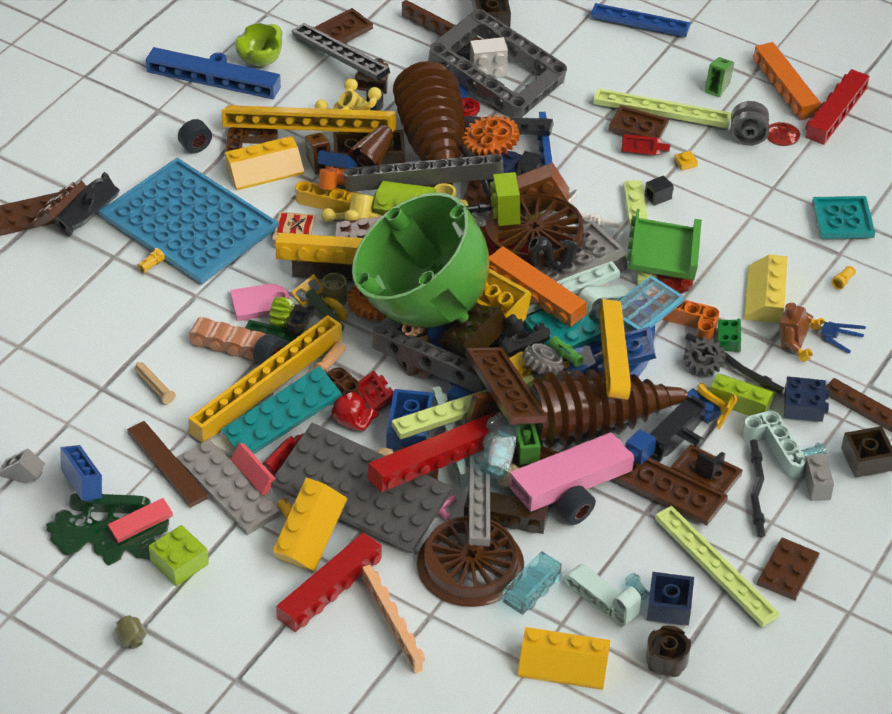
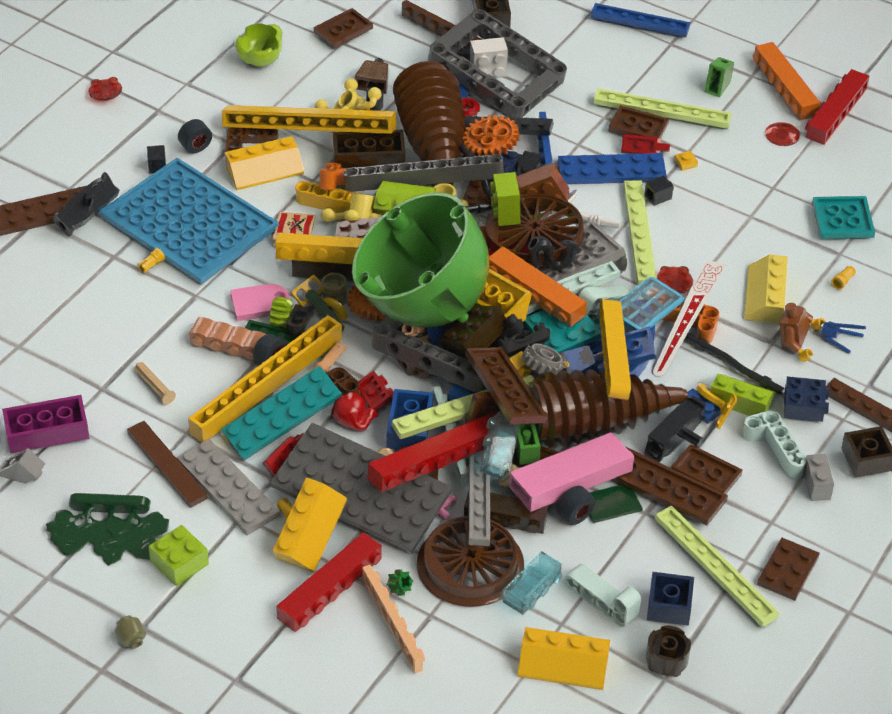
(45, 423): none -> magenta brick
(57, 204): reddish brown plate -> none
(81, 472): blue brick -> none
(105, 89): none -> clear red dish
(140, 520): coral tile -> none
(156, 158): none -> black brick
(213, 72): blue hinge -> none
(252, 468): coral tile -> none
(314, 144): reddish brown torso -> none
(336, 160): blue slope -> none
(341, 52): black plate -> none
(372, 148): reddish brown cone -> none
(399, 582): none -> green gear
(559, 345): bright green pin -> none
(611, 168): none -> blue plate
(614, 503): none -> dark green piece
(634, 581): clear light blue pin -> none
(641, 445): blue brick -> none
(664, 247): bright green panel -> none
(693, 304): none -> sticker
(704, 356): dark grey gear -> none
(709, 466): black panel -> none
(730, 334): green piece -> none
(750, 123): dark grey wheel -> none
(757, 517): black bar -> none
(817, 449): clear light blue pin -> none

